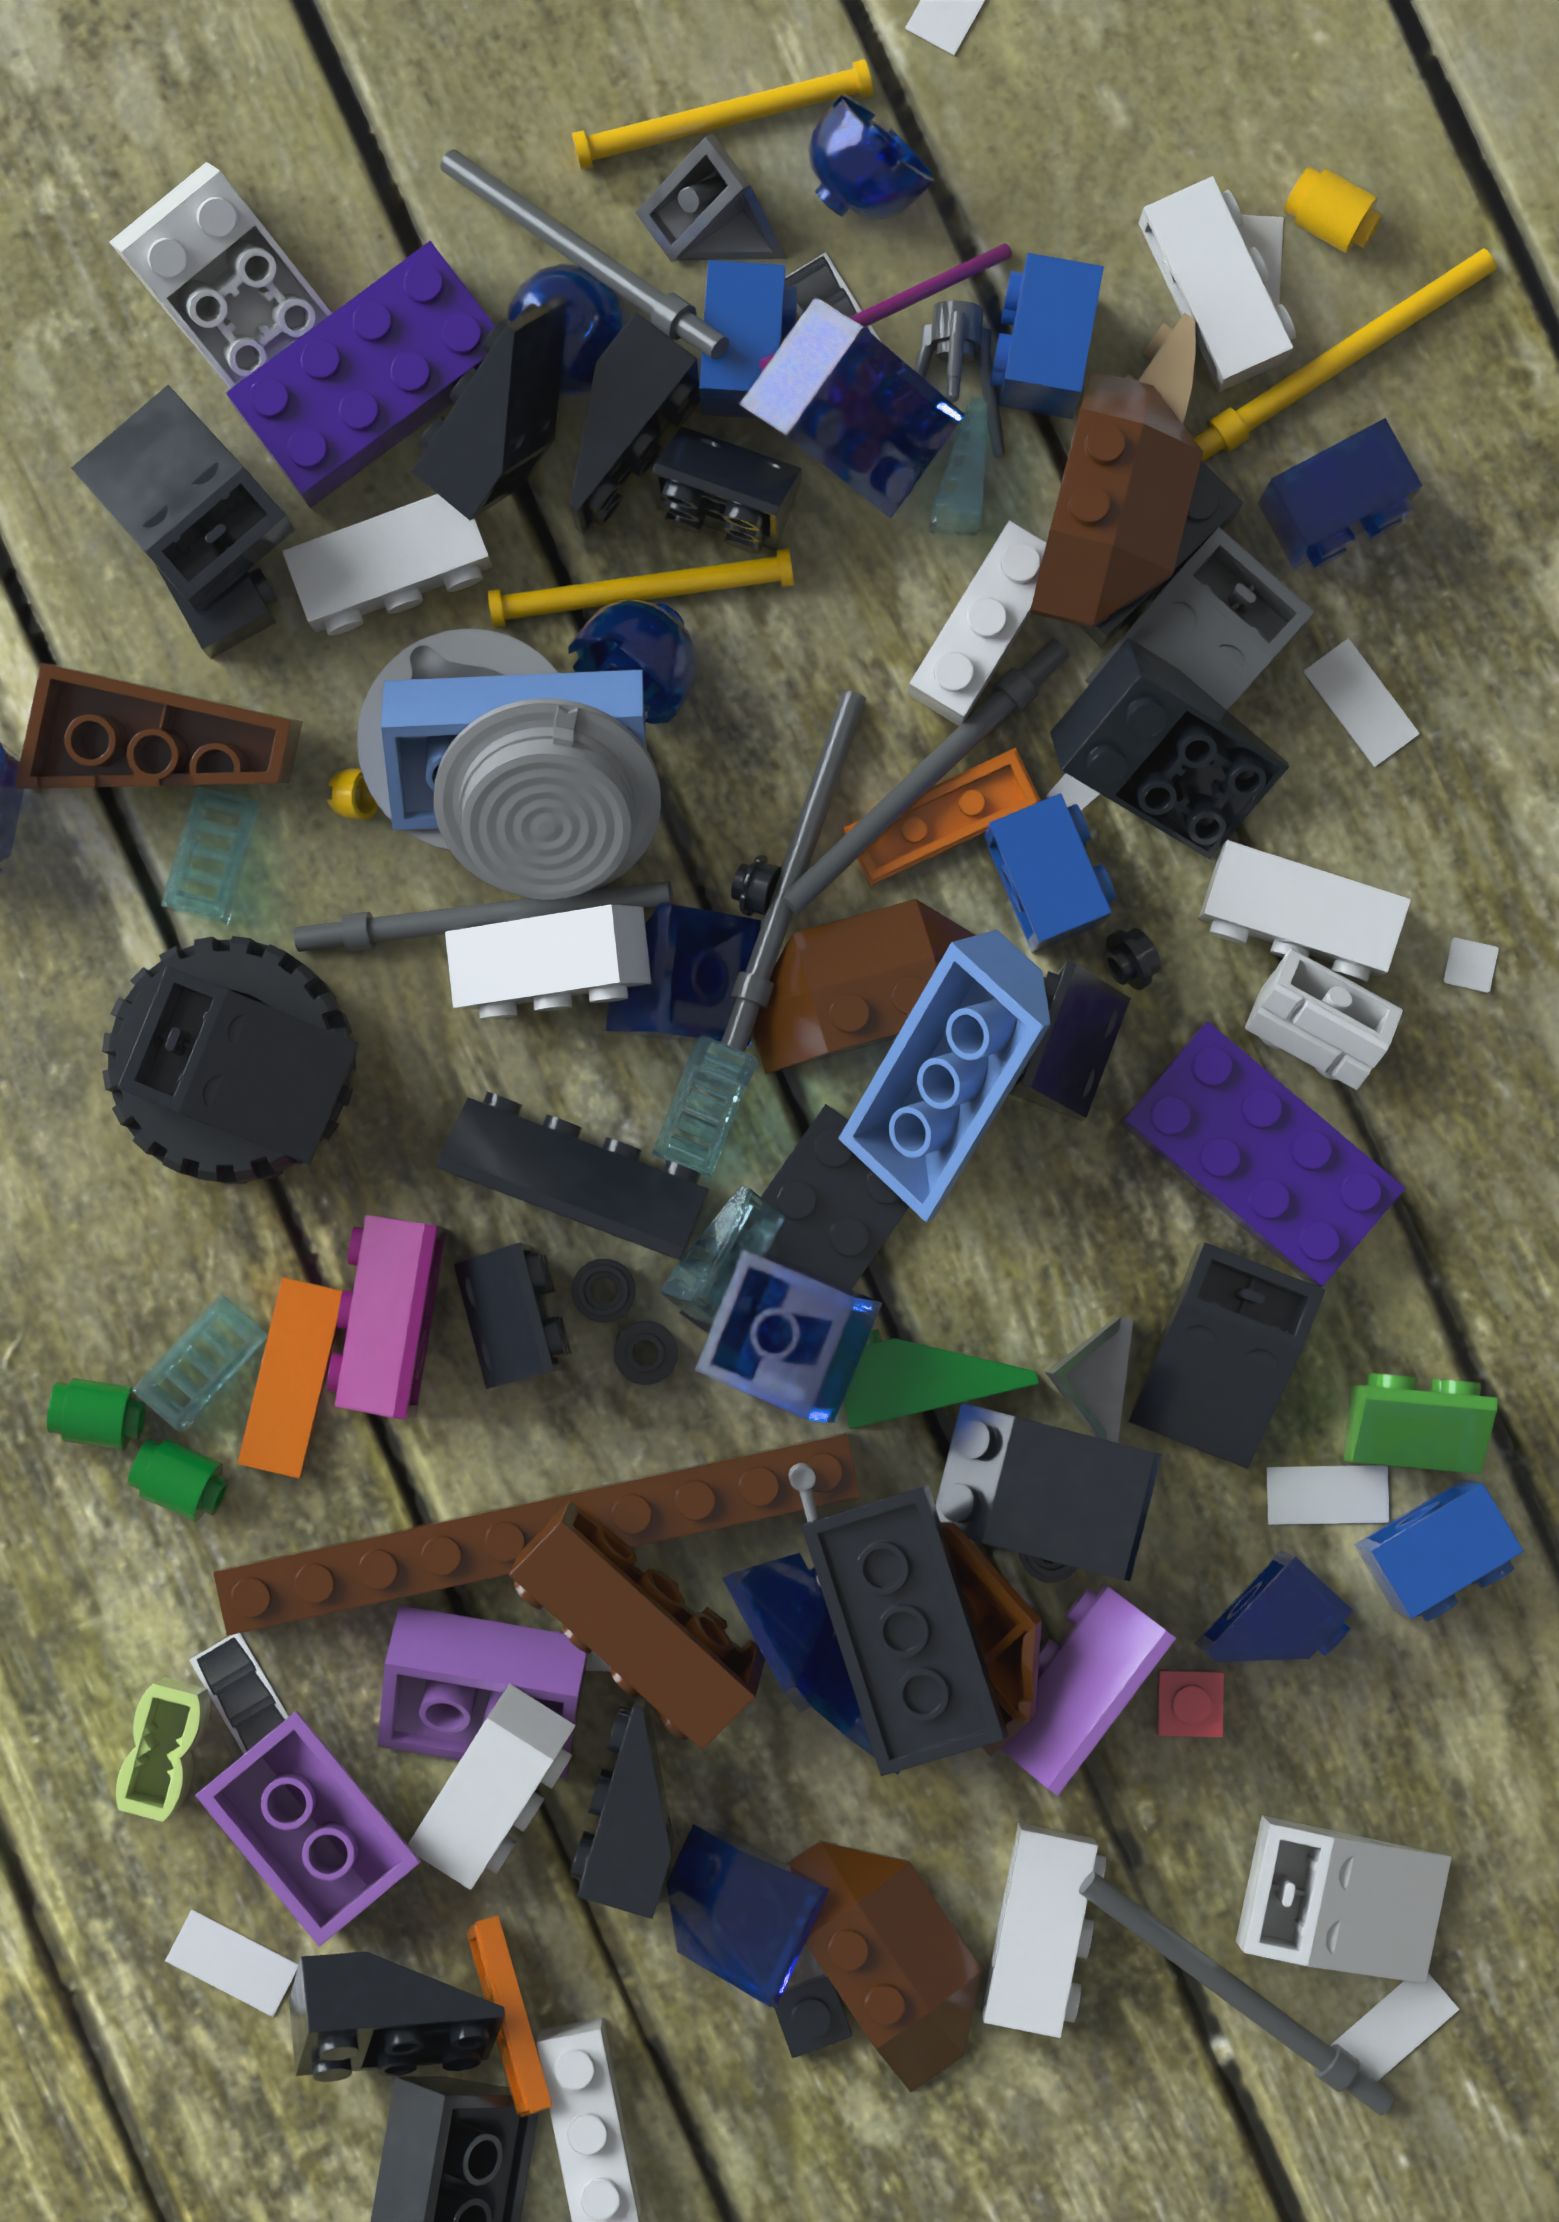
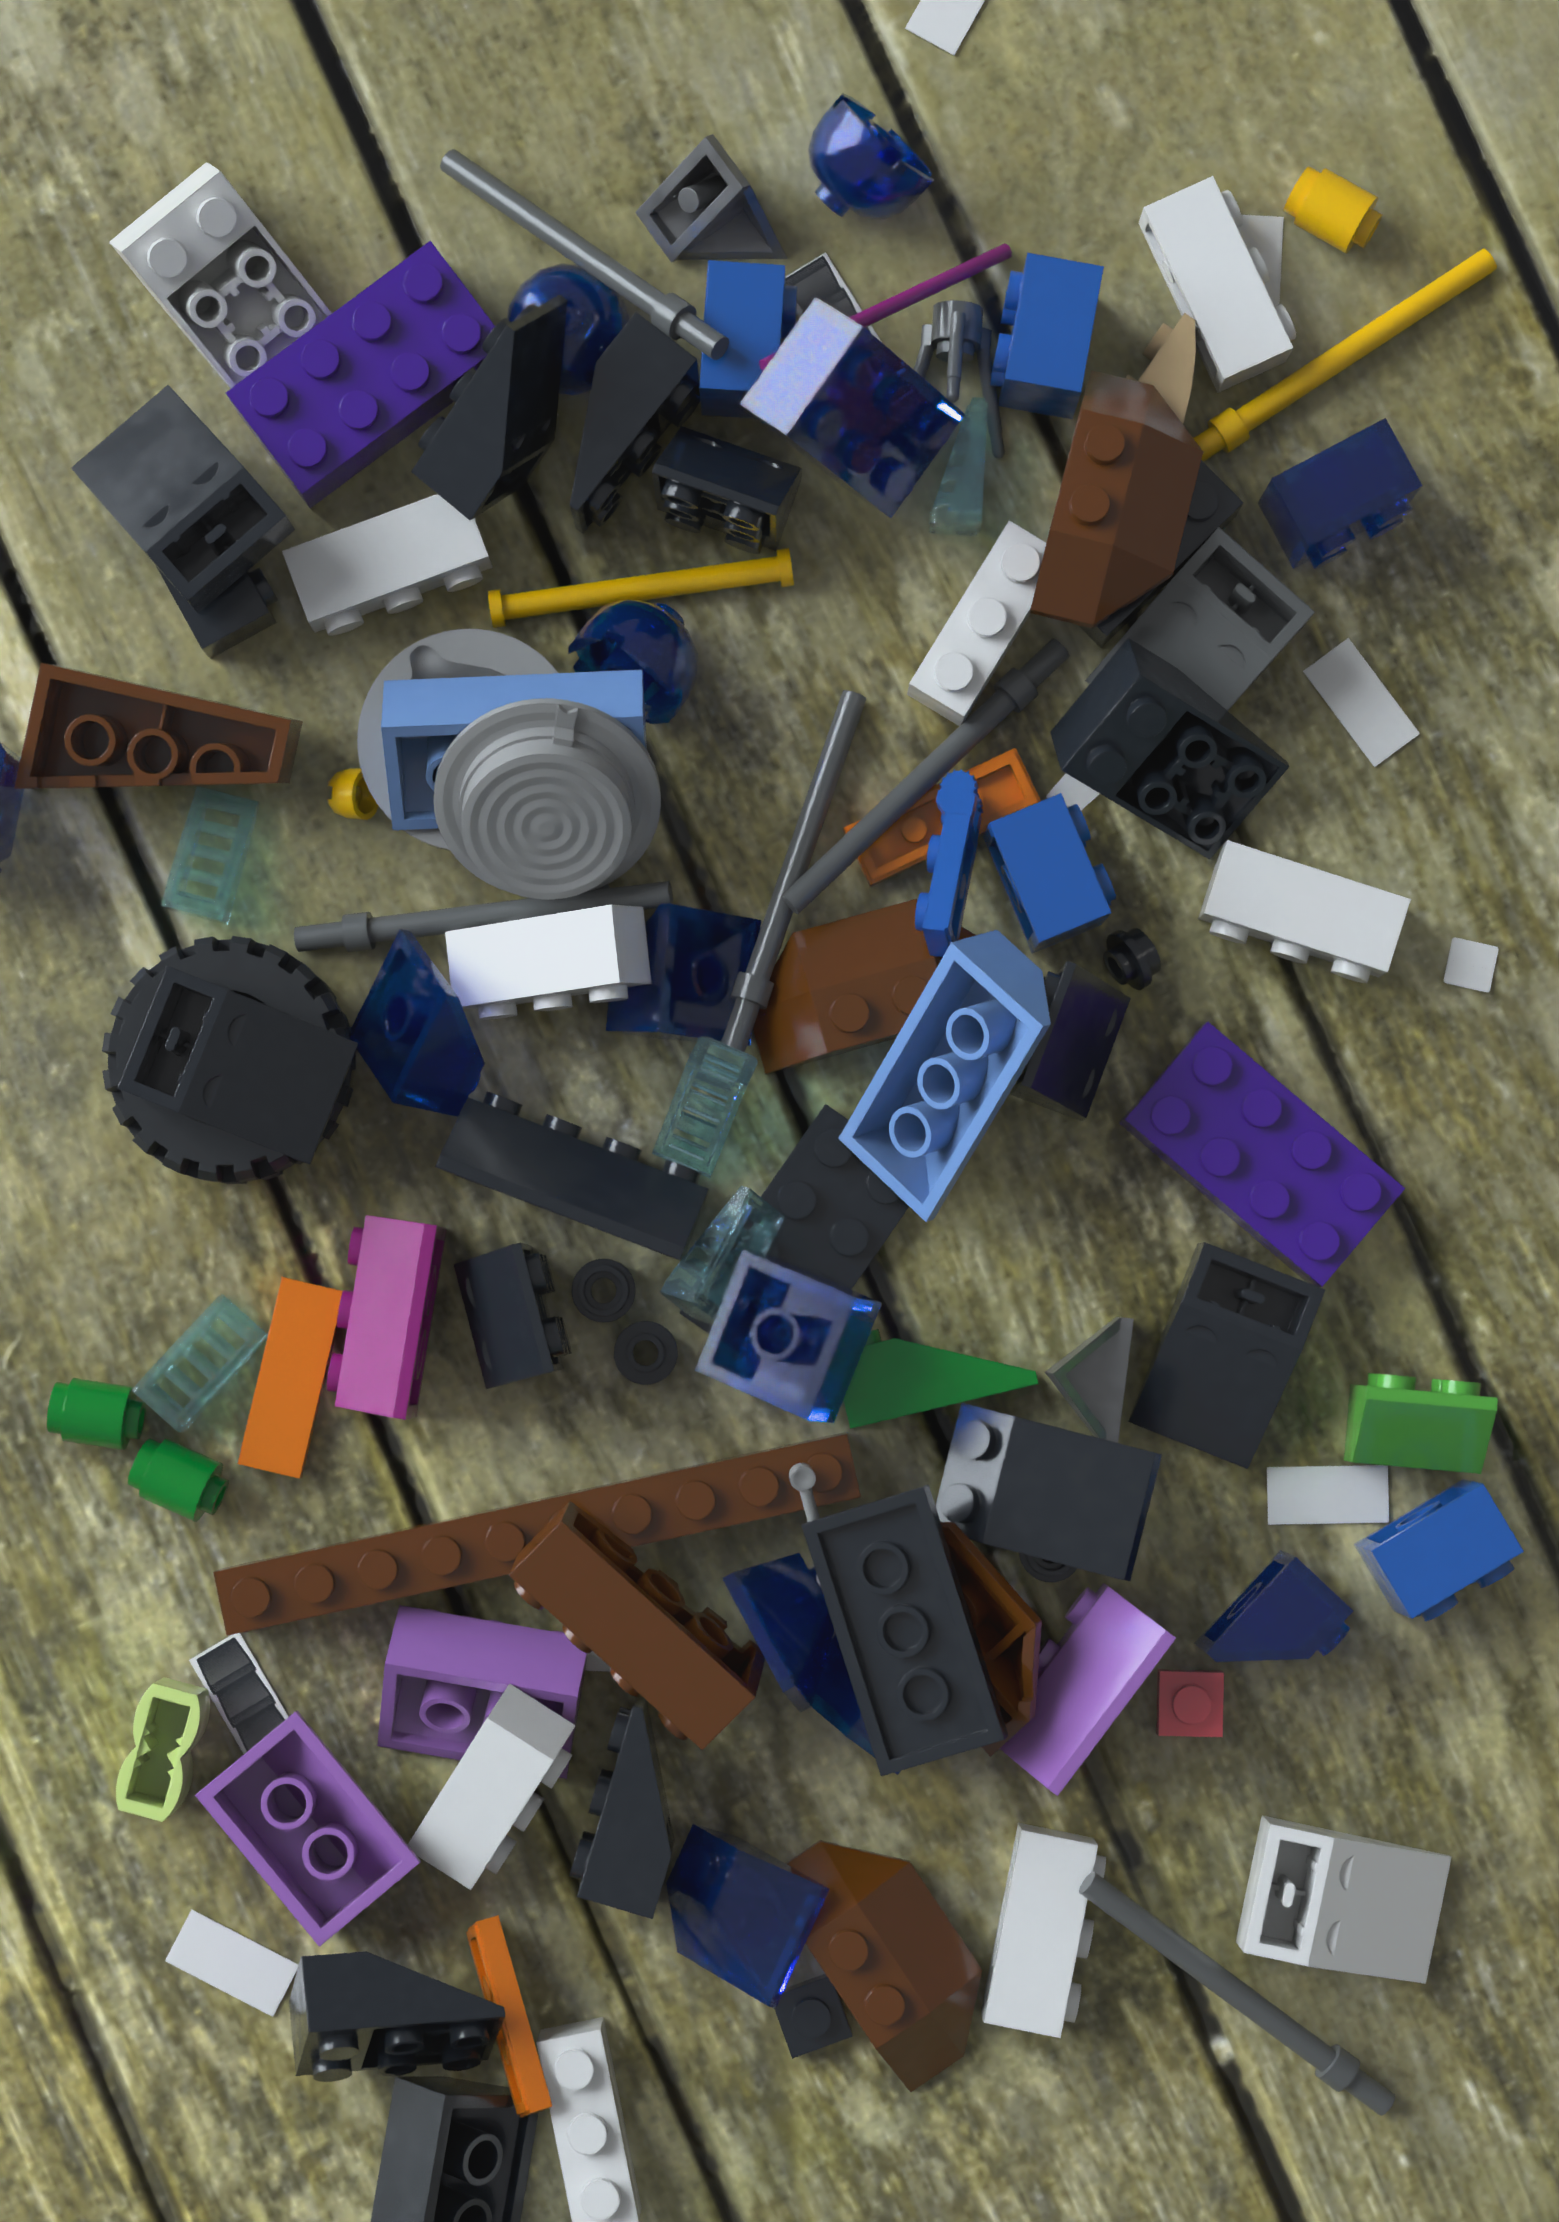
(417, 1033): none -> clear blue slope
(723, 114): yellow bar -> none
(754, 885): black plate -> none
(951, 862): none -> blue hinge
(1323, 1019): white brick -> none
(1397, 2026): white sticker -> none

